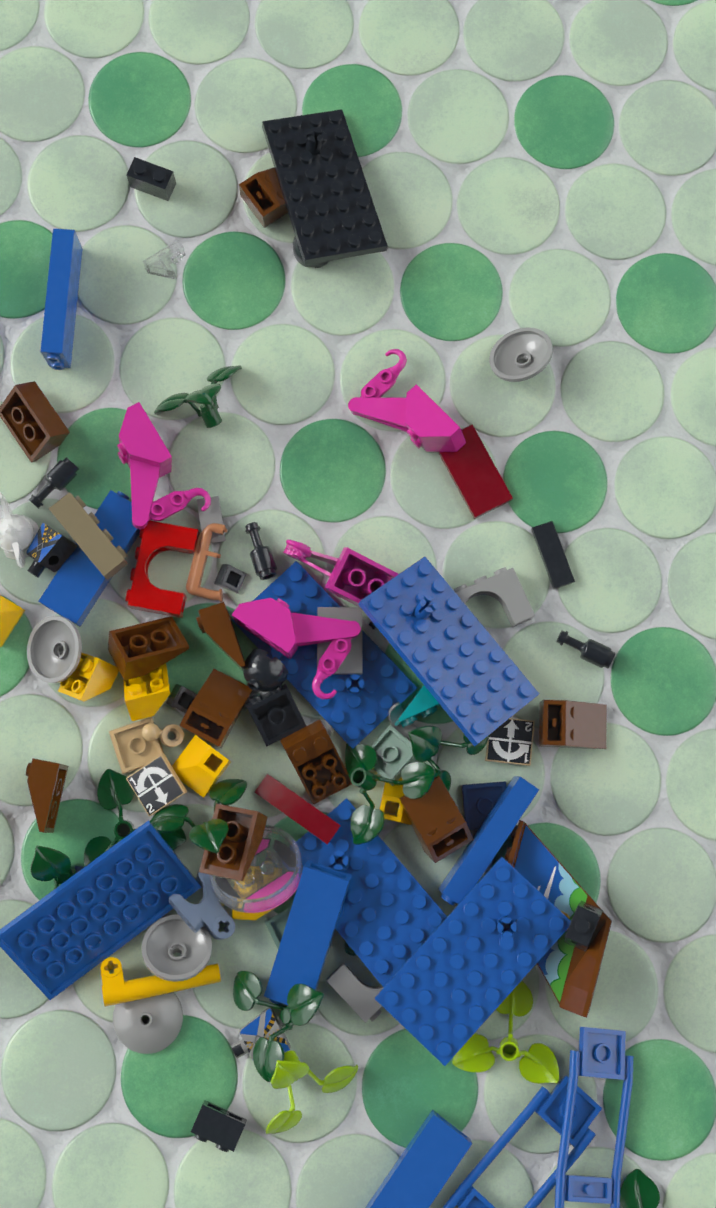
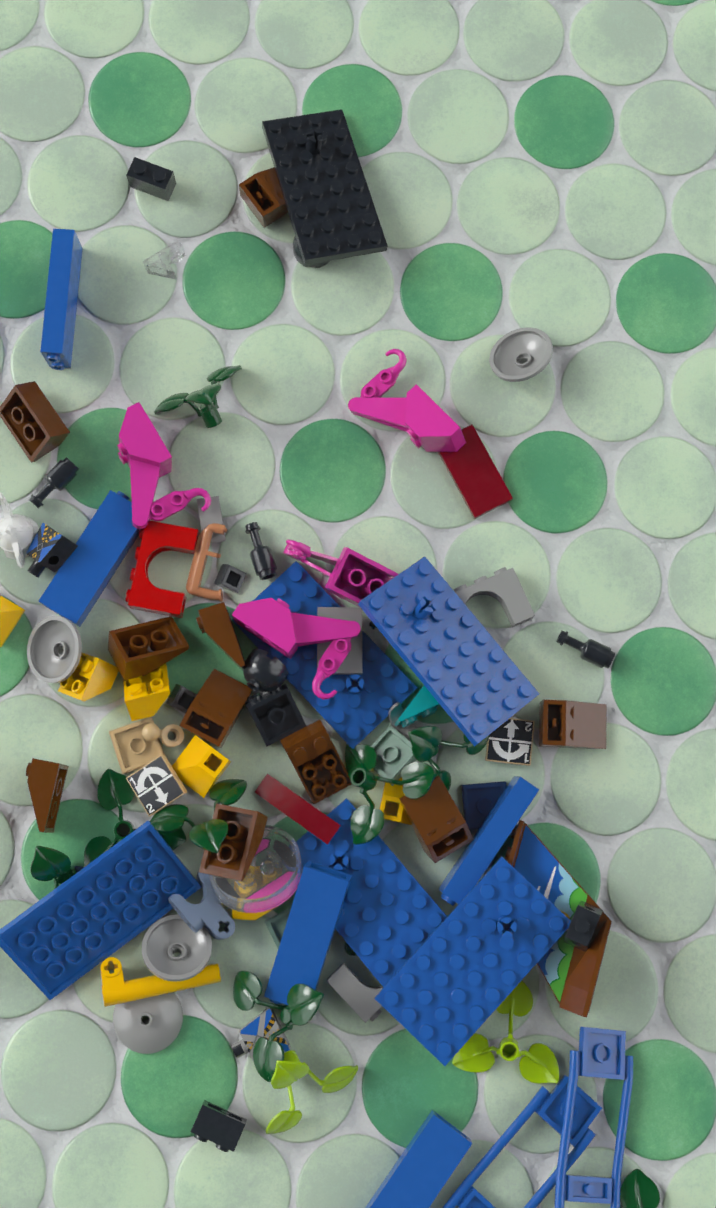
(88, 535): dark tan brick -> none
(552, 555): black tile -> none

